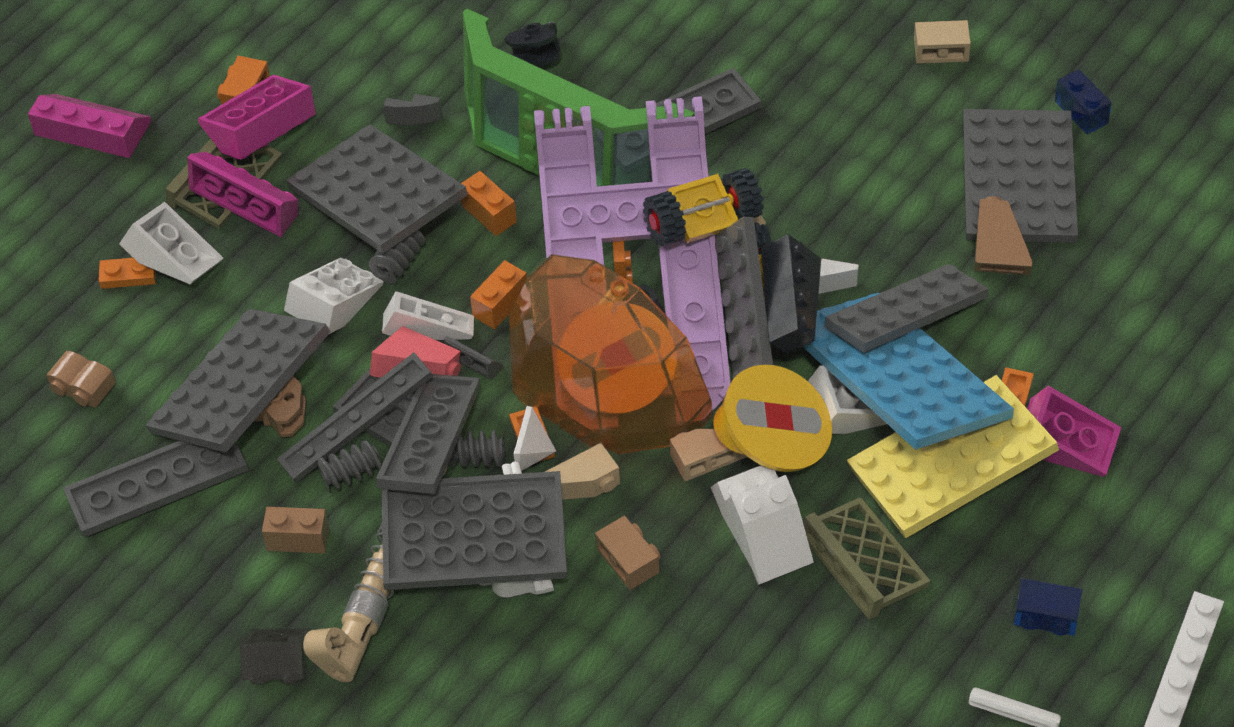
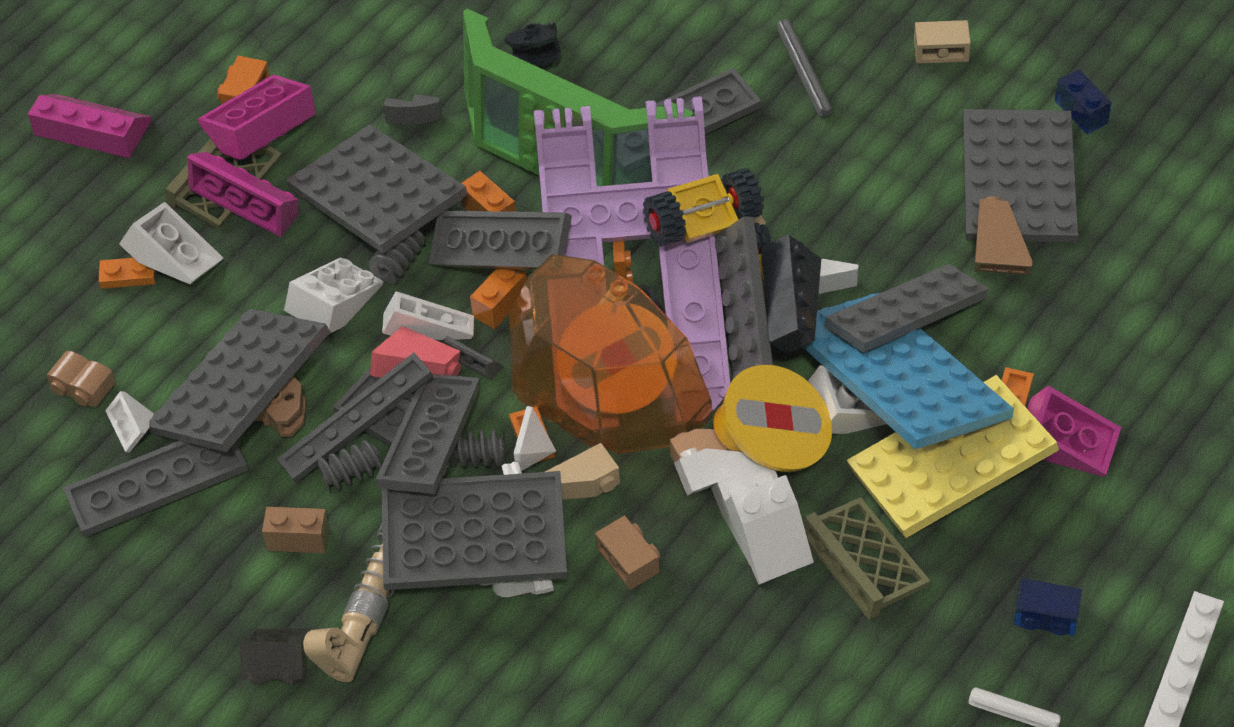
(128, 419): none -> white slope
(498, 239): none -> dark grey plate
(707, 467): none -> white slope
(804, 68): none -> dark grey axle

